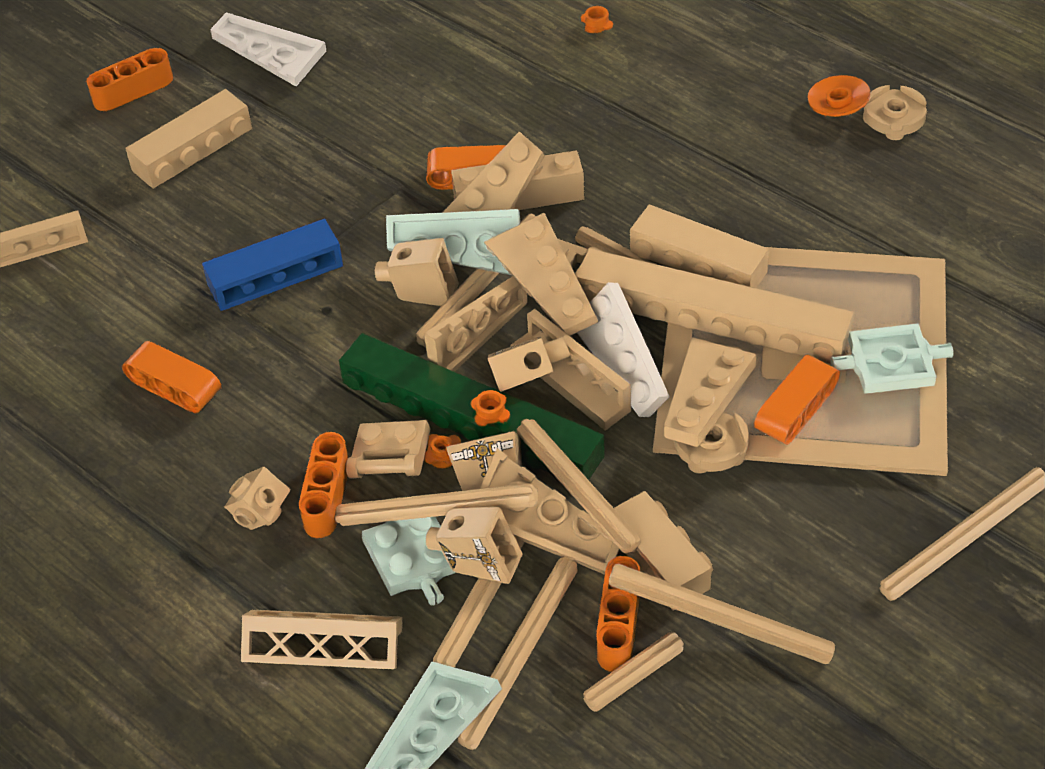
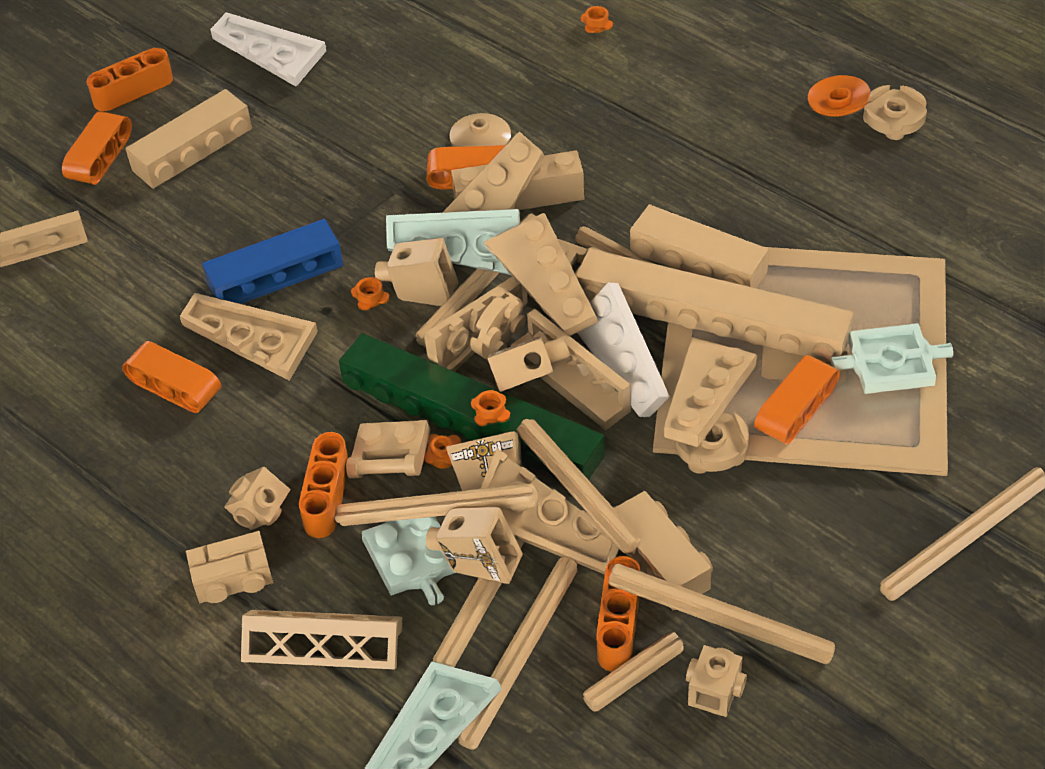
(96, 148): none -> orange beam
(229, 567): none -> tan brick
(256, 334): none -> tan wing
(369, 293): none -> orange plate
(480, 130): none -> tan dish
(498, 324): none -> tan plate
(715, 680): none -> tan brick

